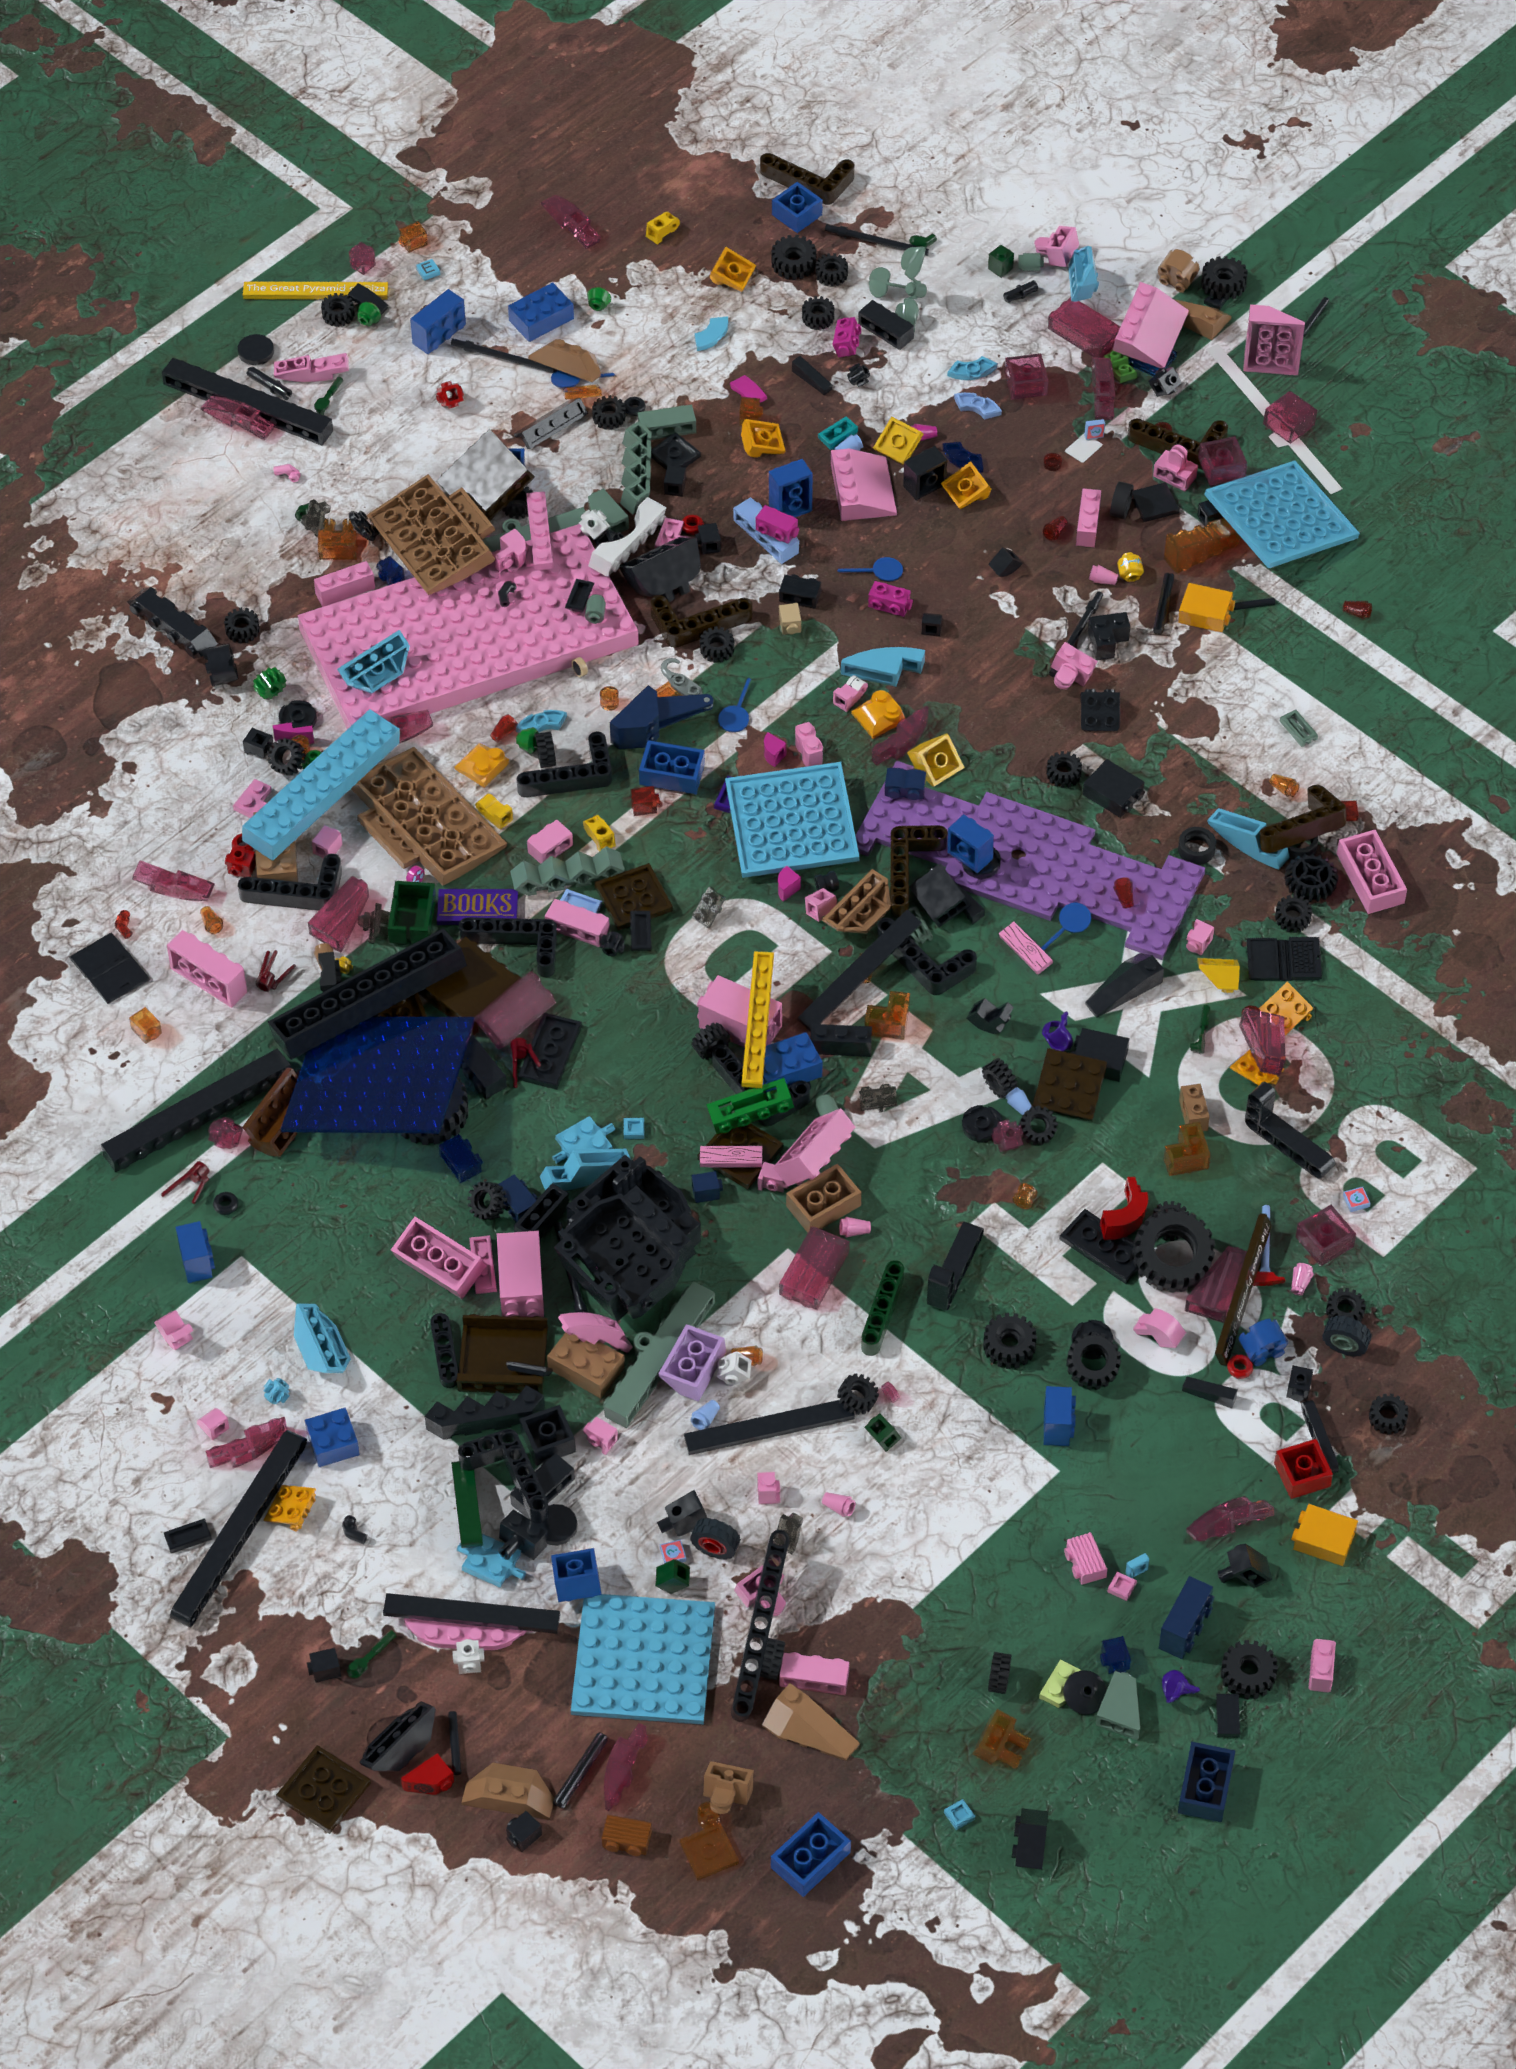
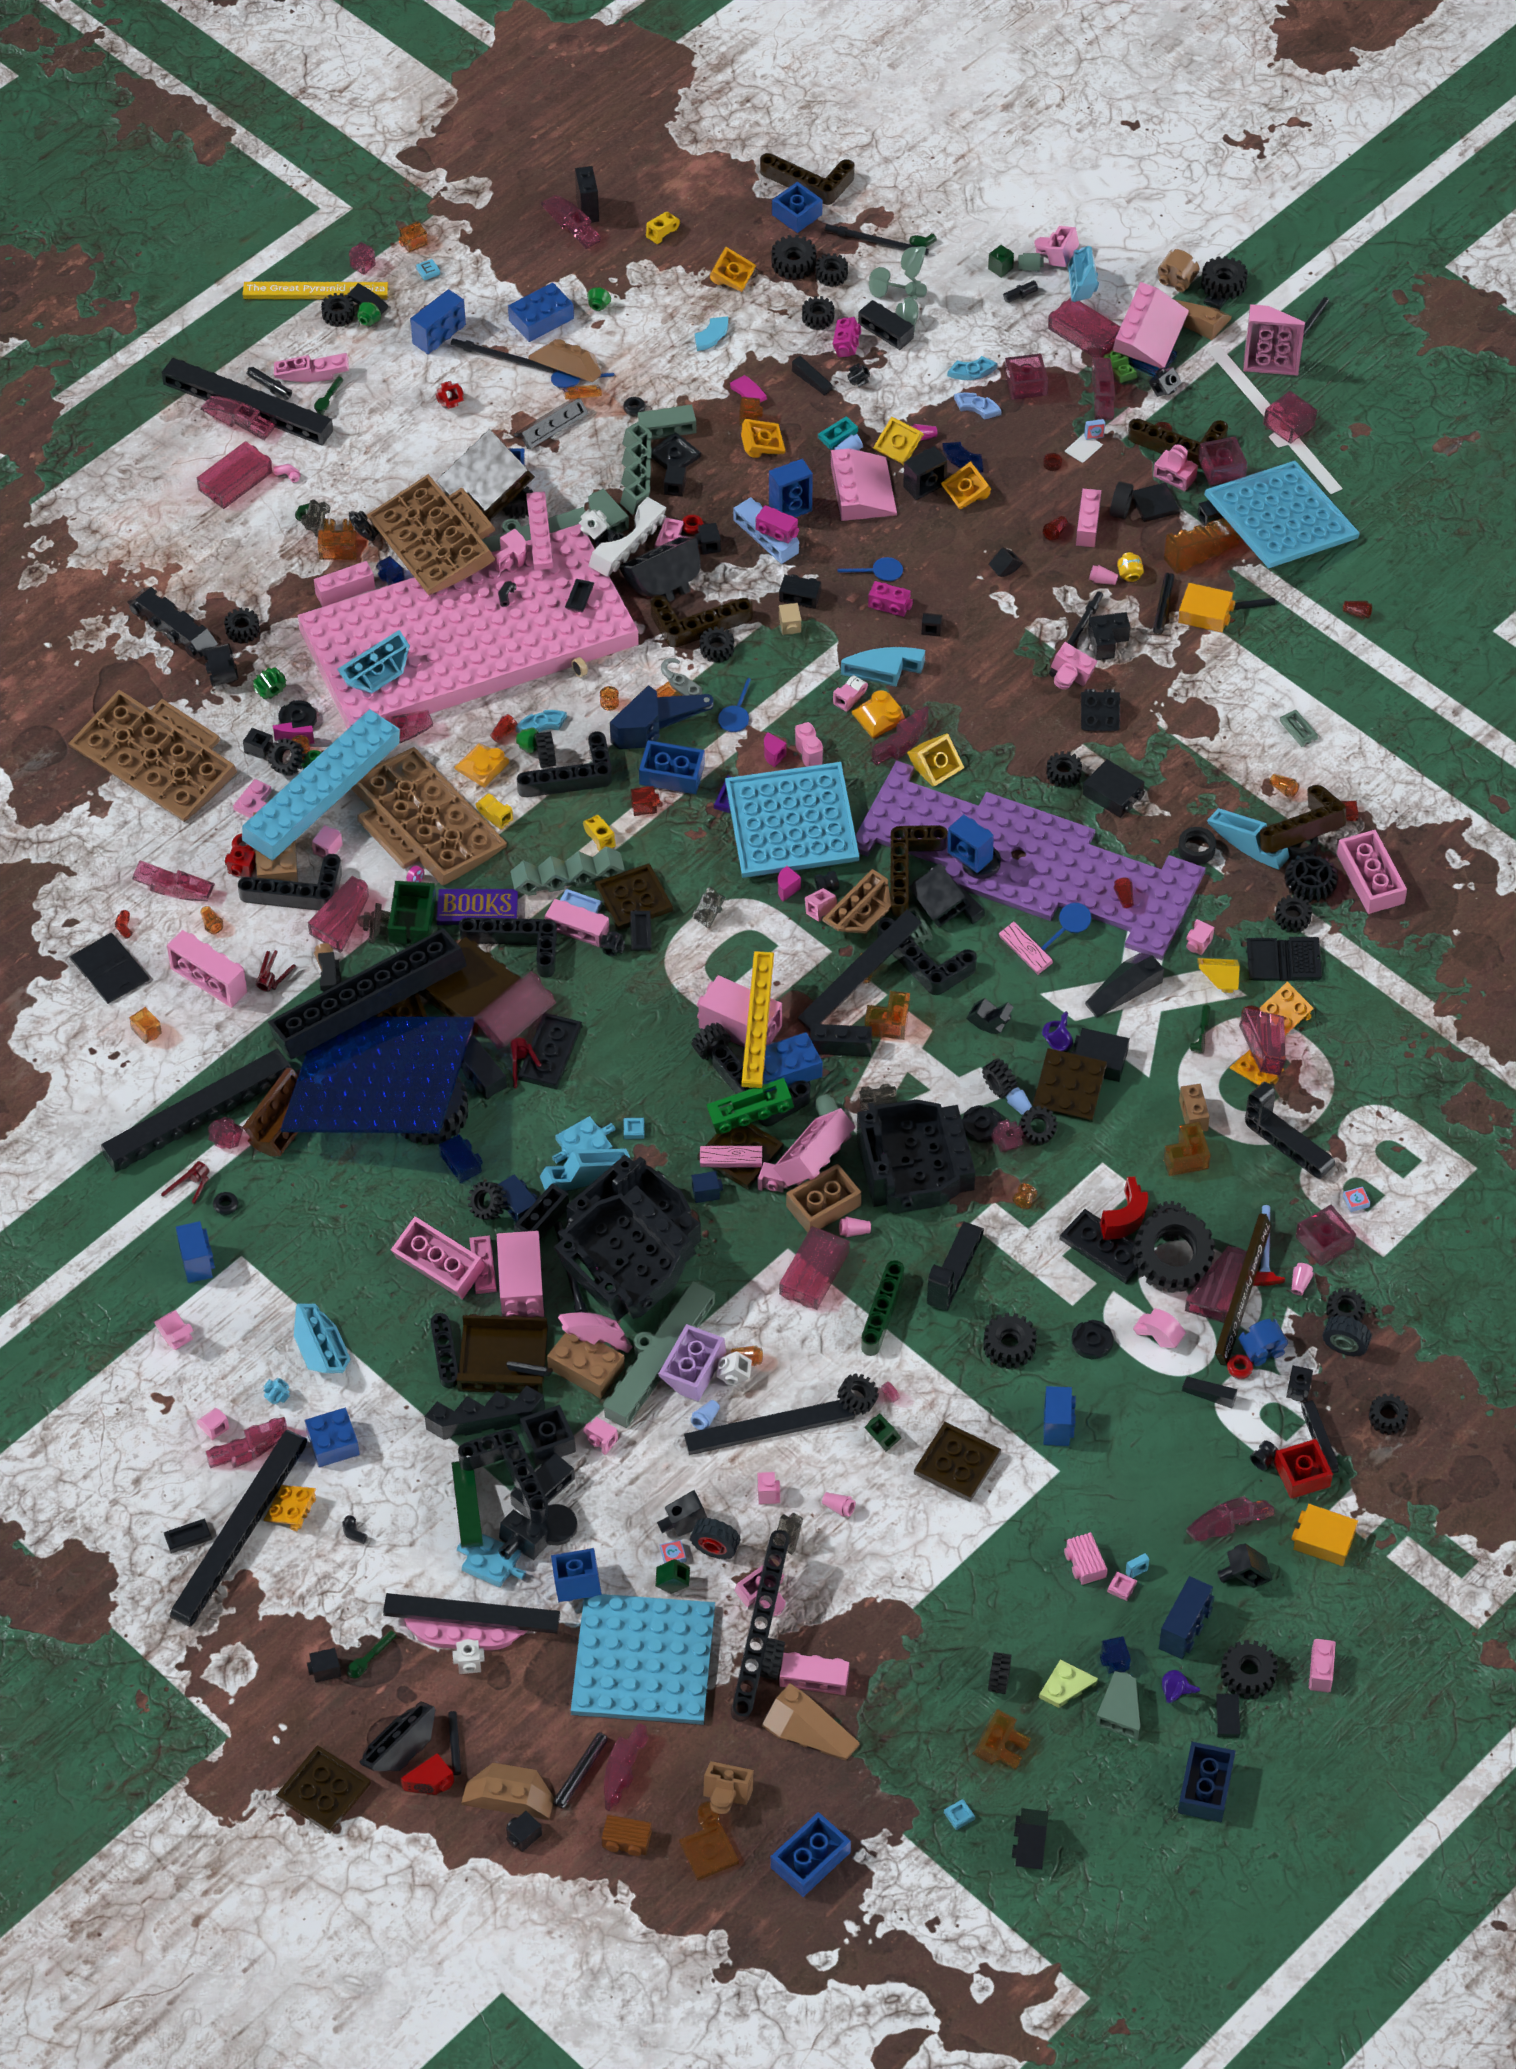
(156, 753): none -> medium nougat slope
(234, 474): none -> clear pink brick
(255, 349): black tile -> none
(345, 964): yellow plate -> none
(550, 841): bright pink brick -> none
(587, 192): none -> black brick
(595, 609): sand green brick -> none
(608, 420): black tyre -> none
(905, 783): dark blue brick -> none
(907, 1133): none -> black piece
(957, 1461): none -> dark brown plate
(1075, 1696): black dish -> none
(1098, 1344): black tyre -> none
(1264, 1455): none -> black wheel

